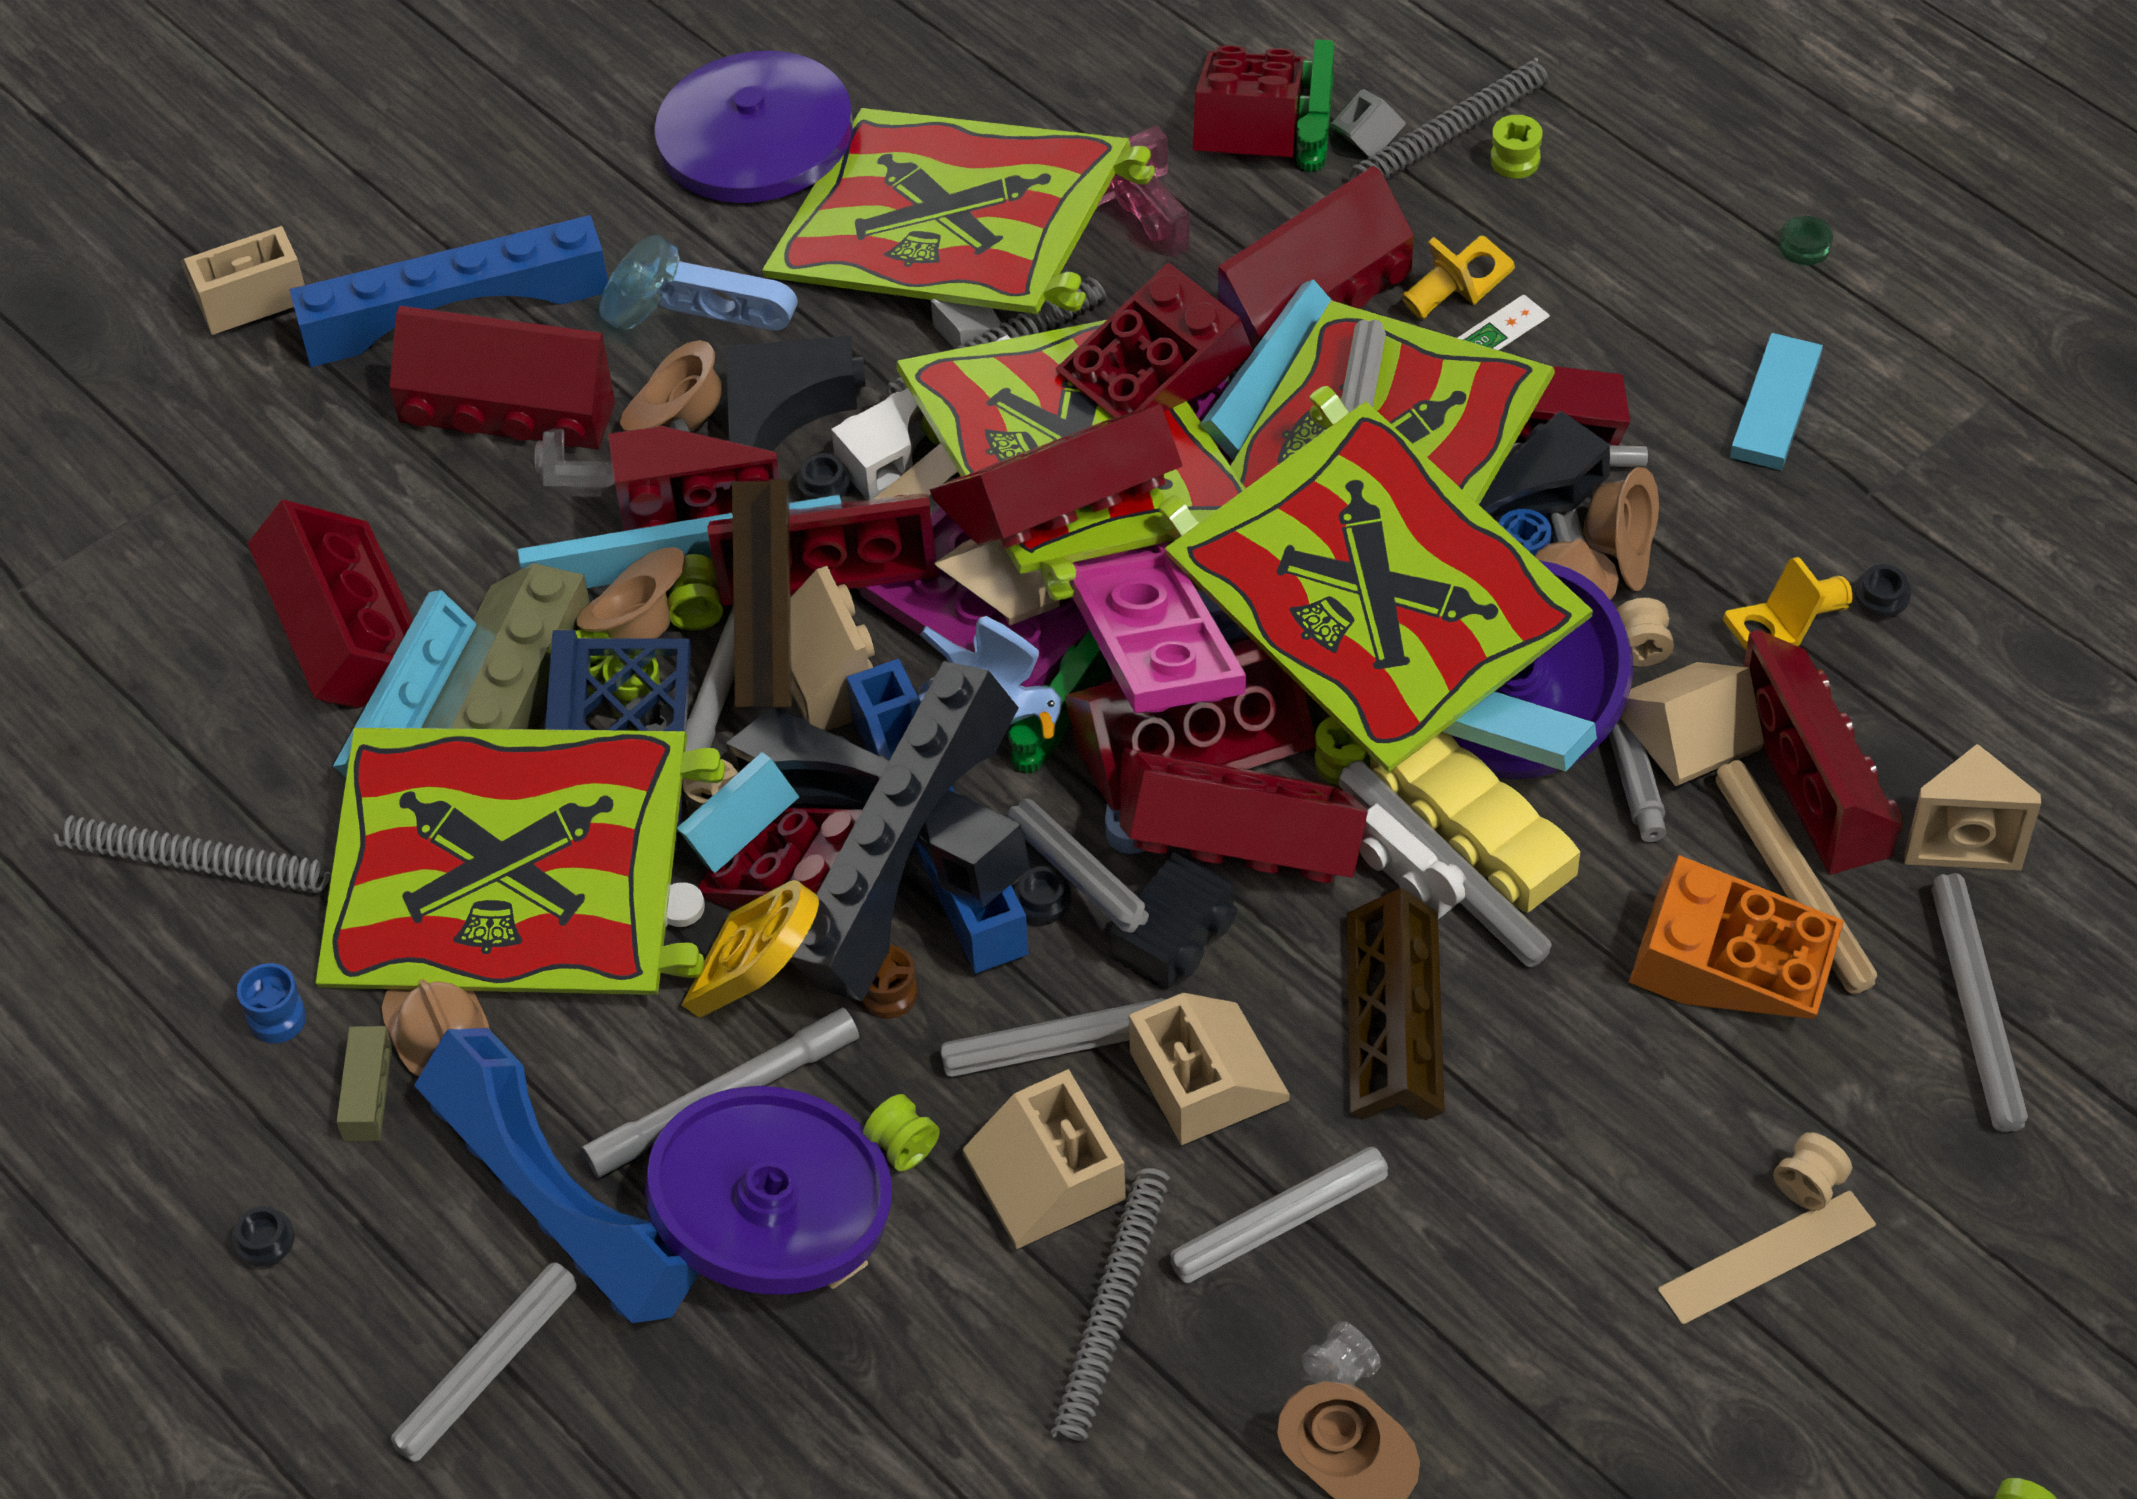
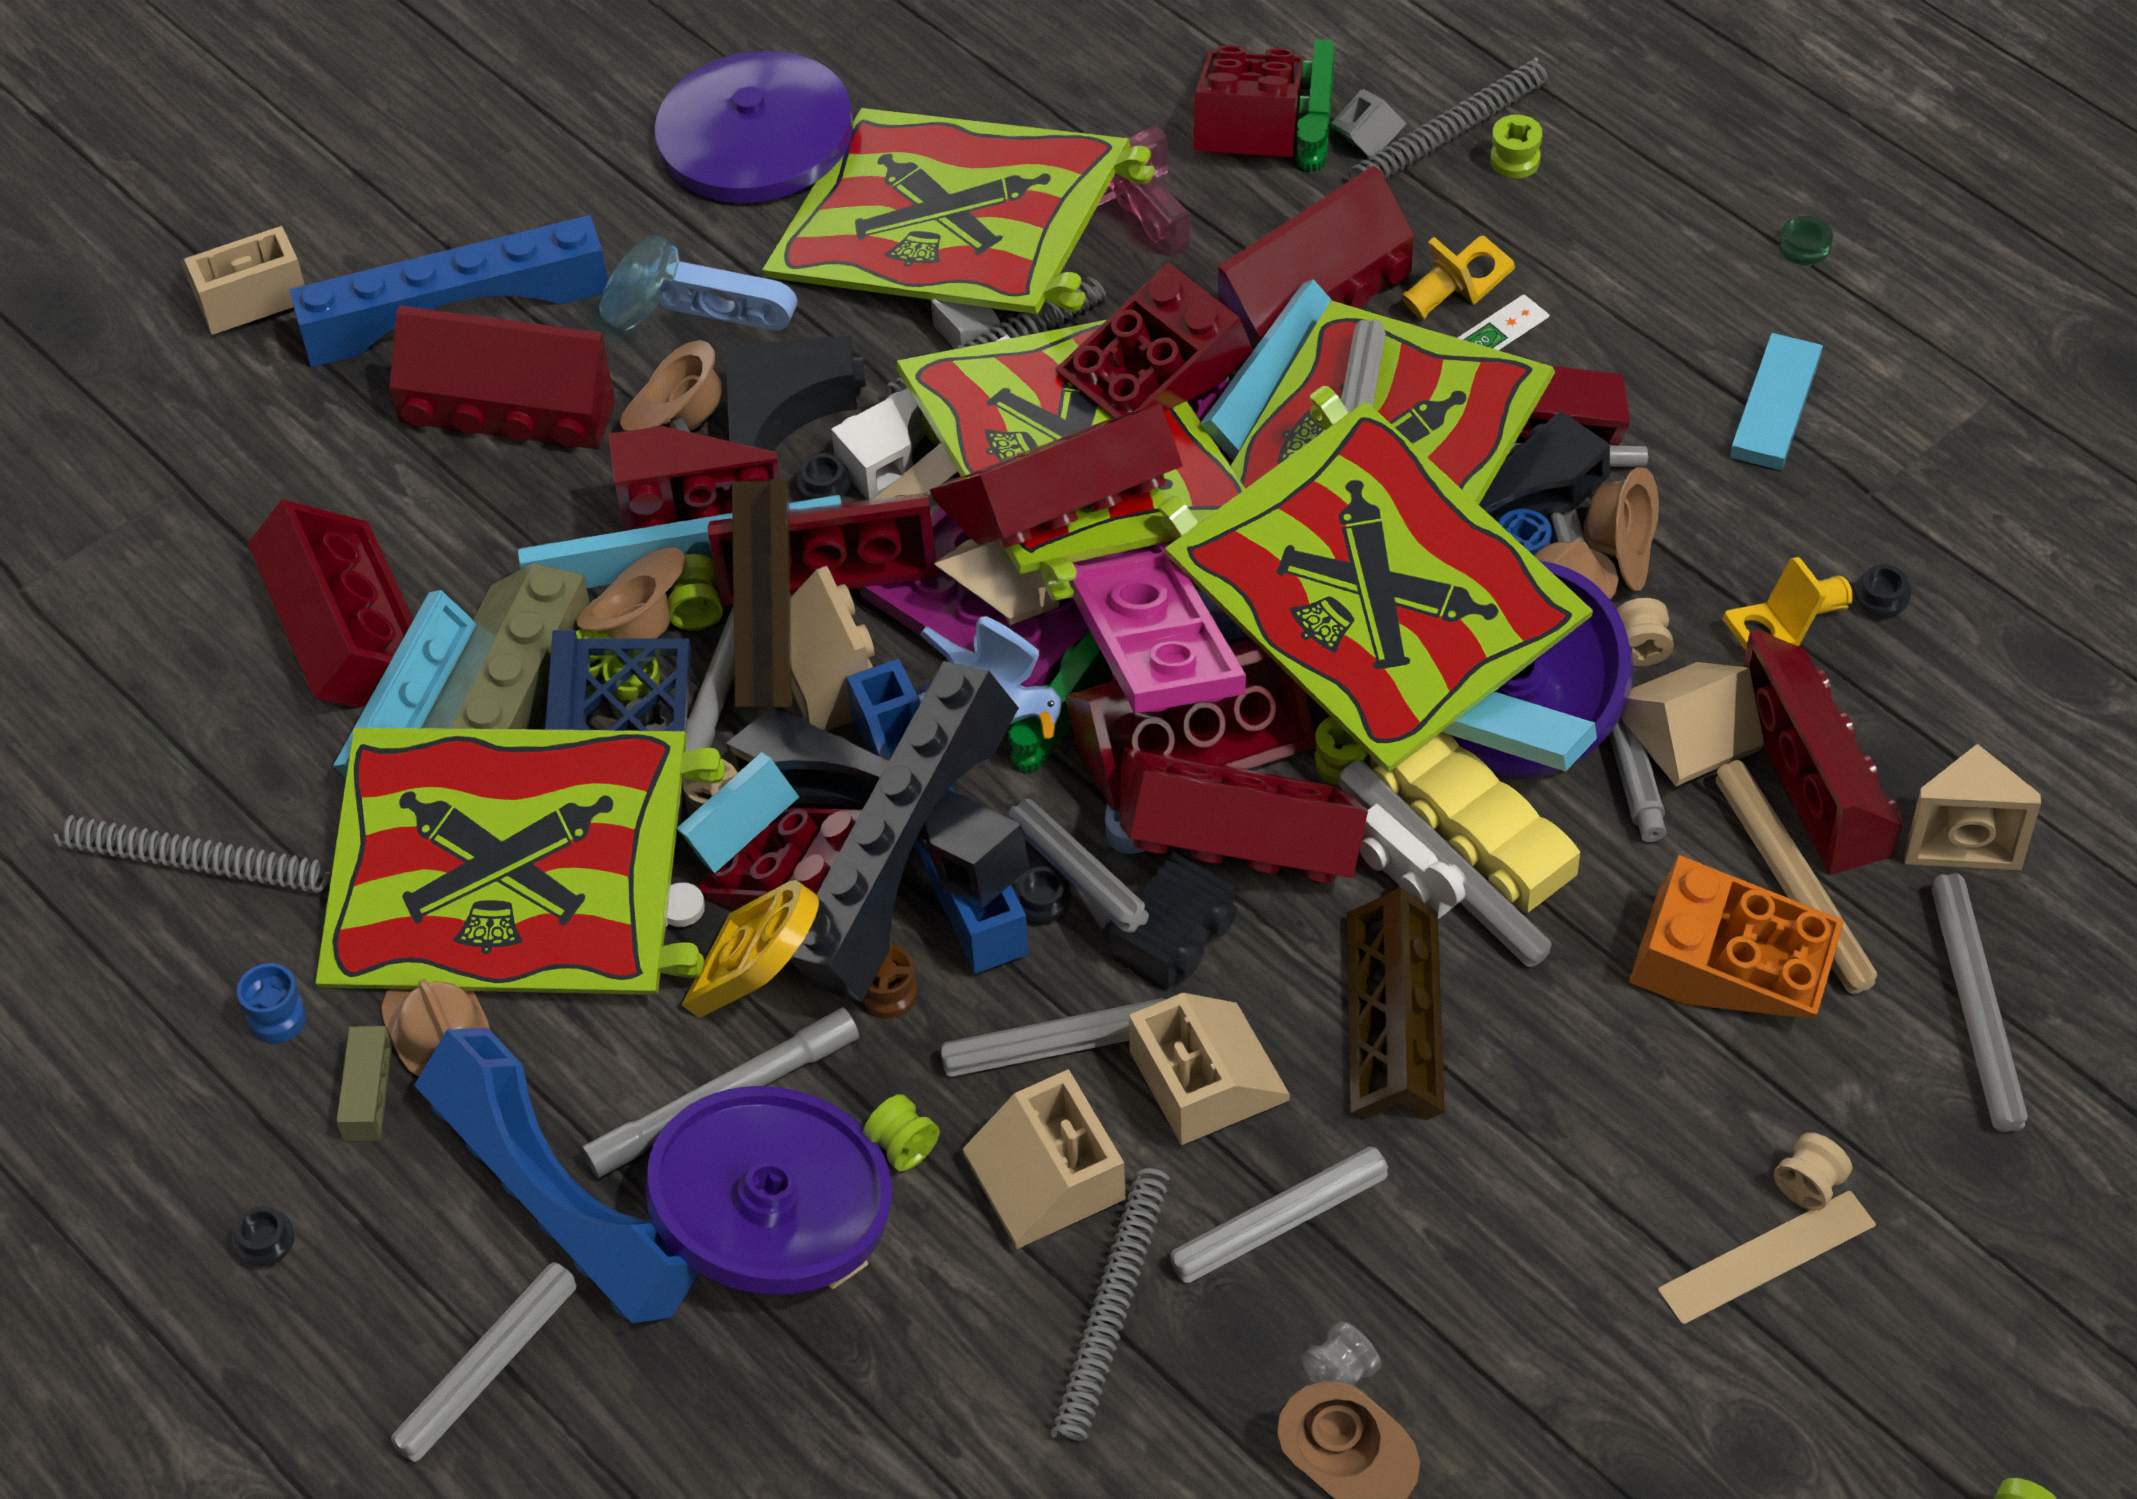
(581, 477): clear bracket -> none

